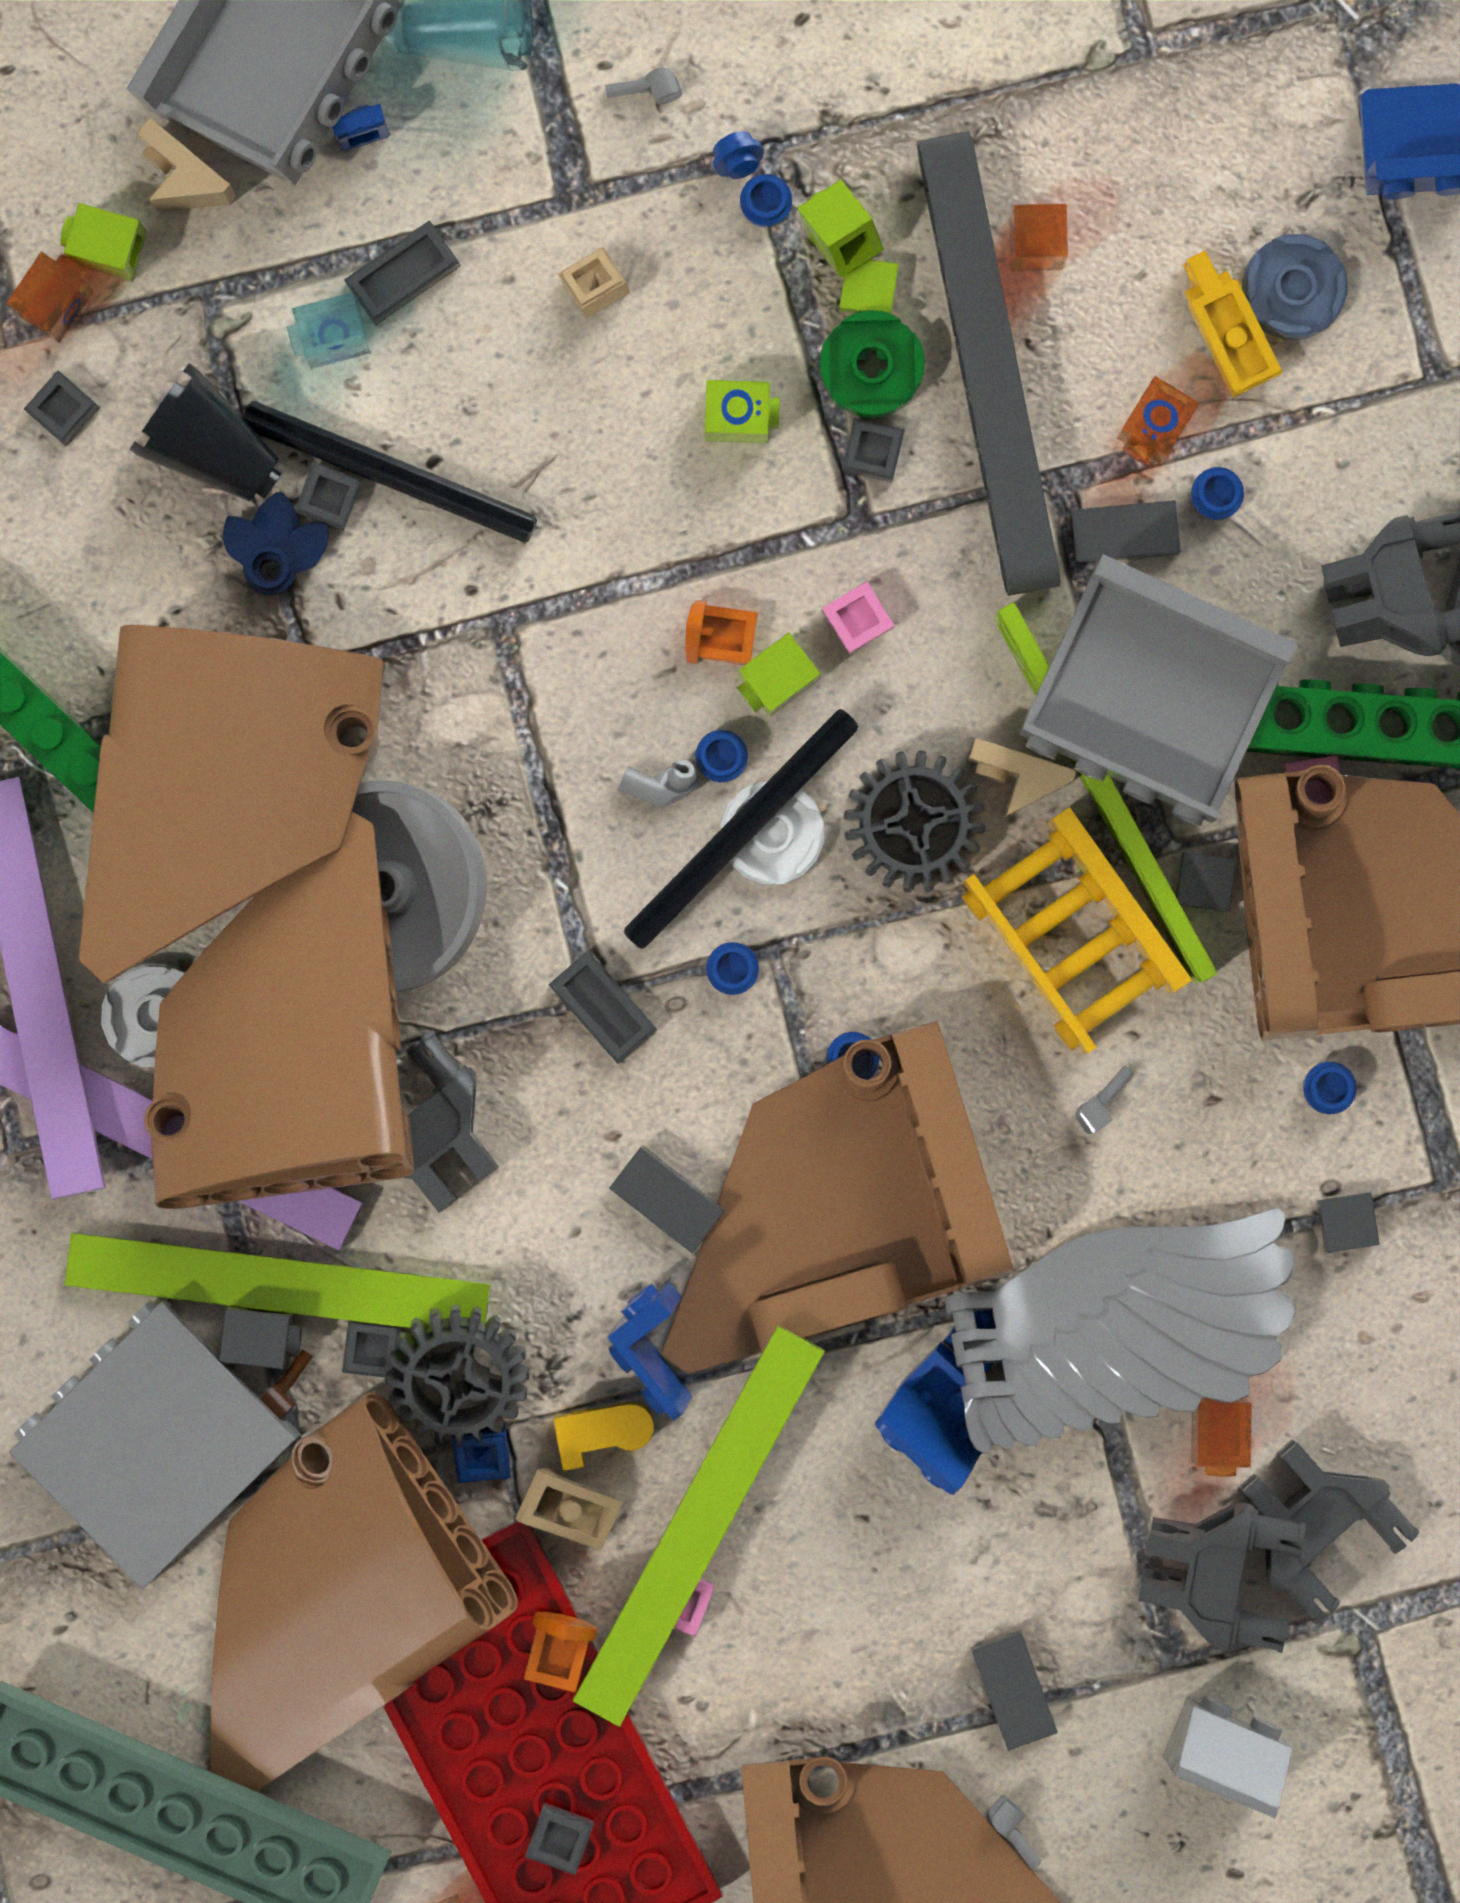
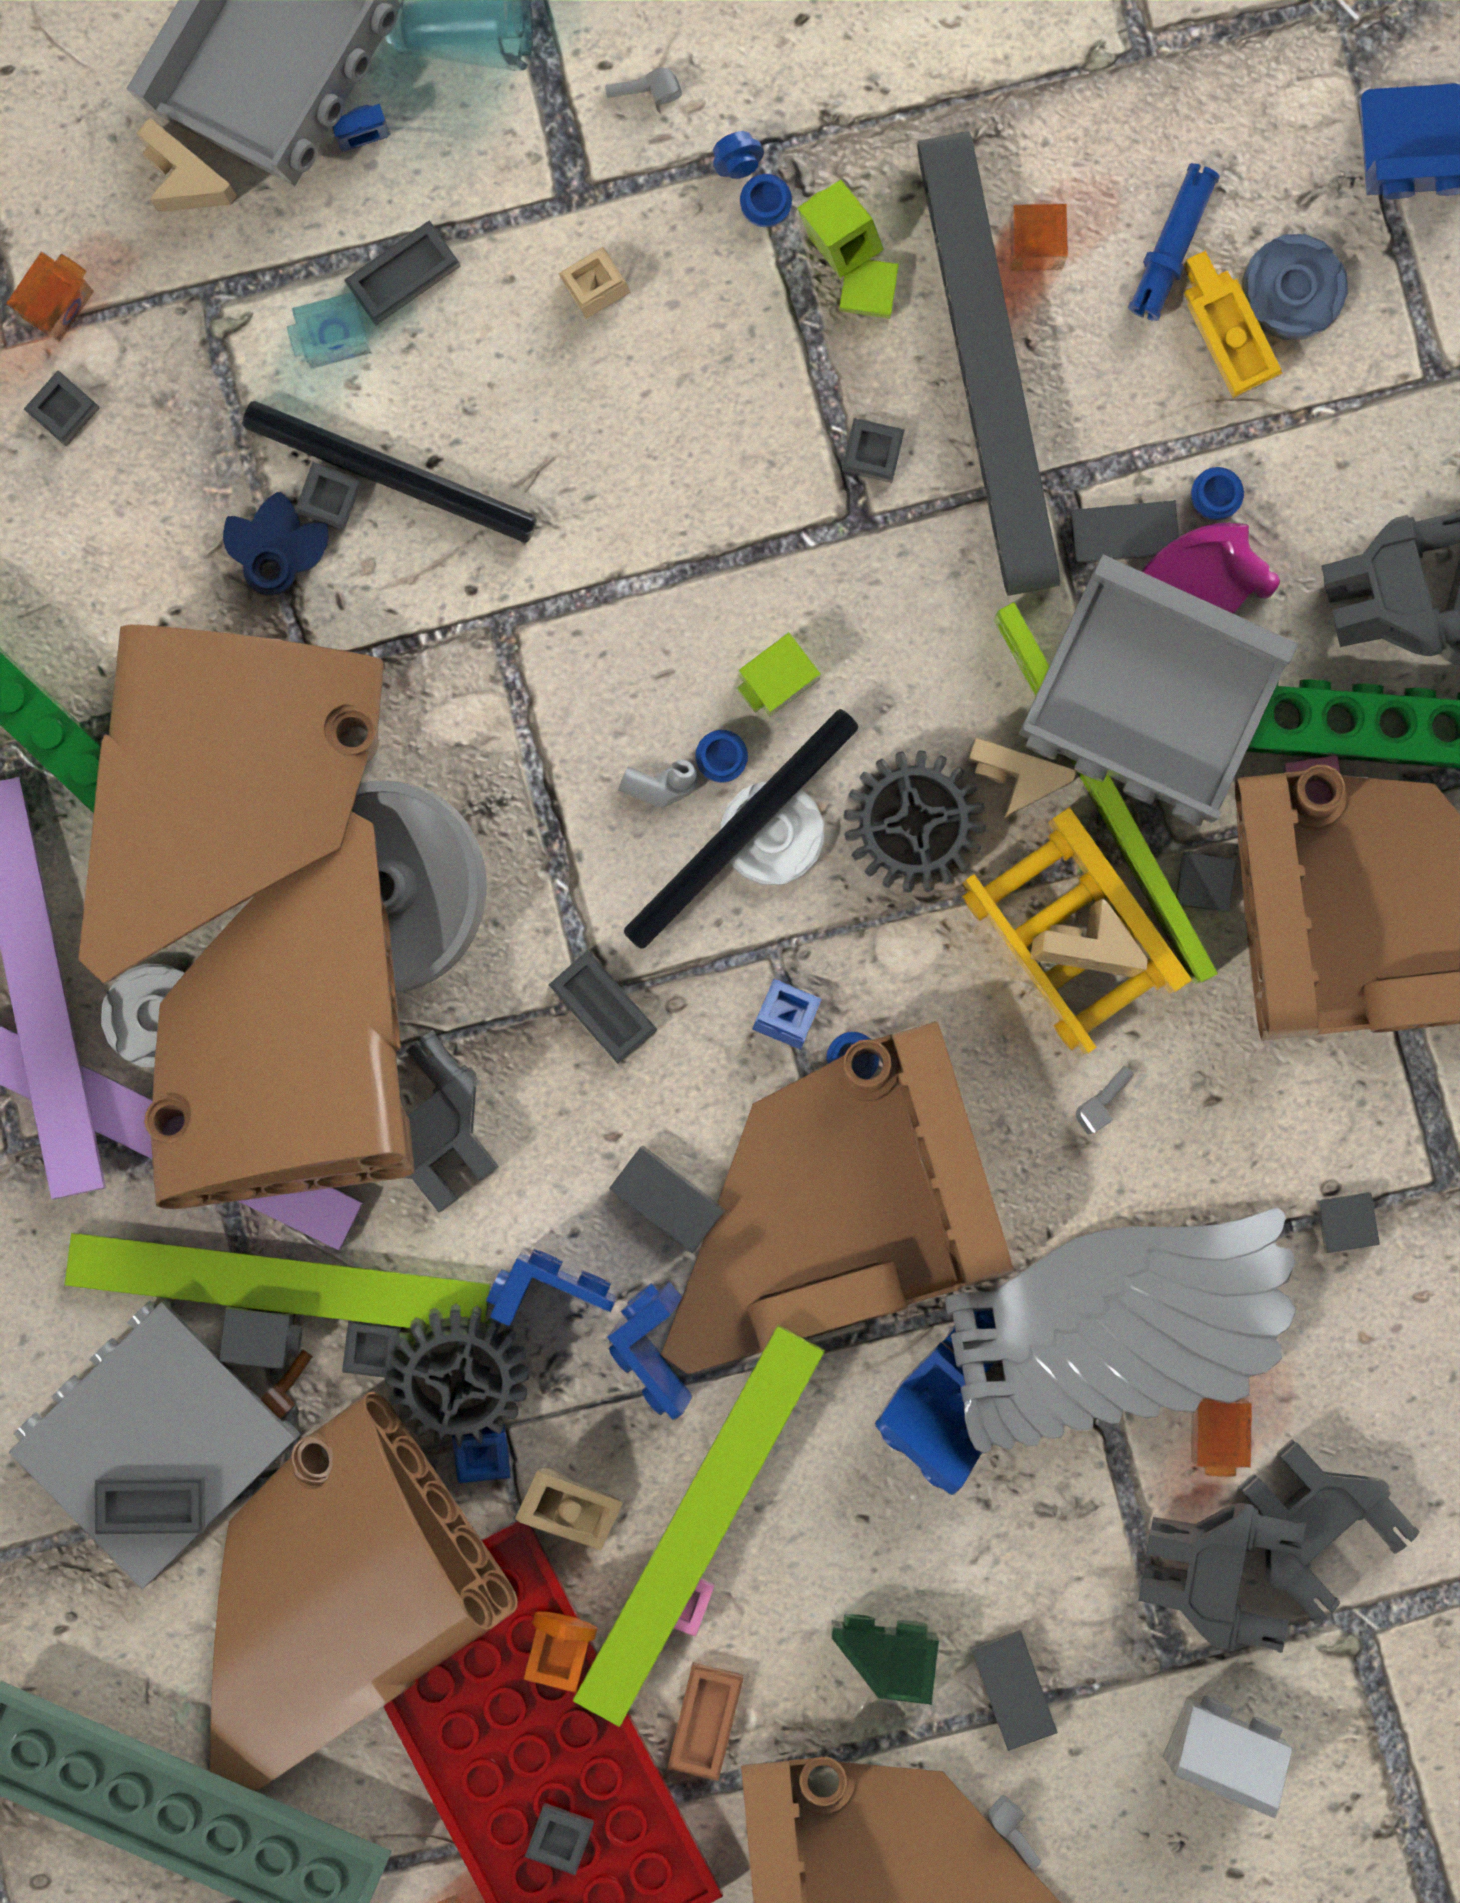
(103, 241): lime brick -> none
(149, 1505): none -> dark grey tile
(208, 441): black cone -> none
(512, 1286): none -> blue bracket
(619, 1424): yellow leg -> none
(705, 1721): none -> nougat tile
(719, 634): orange tile -> none
(732, 968): blue plate -> none
(740, 411): lime brick -> none
(787, 1014): none -> tile
(858, 618): bright pink plate -> none
(891, 1660): none -> clear green slope
(893, 343): green plate -> none
(1104, 949): none -> tan slope
(1156, 422): clear orange brick -> none
(1166, 260): none -> blue pin
(1215, 566): none -> dark pink arm
(1329, 1088): blue plate -> none

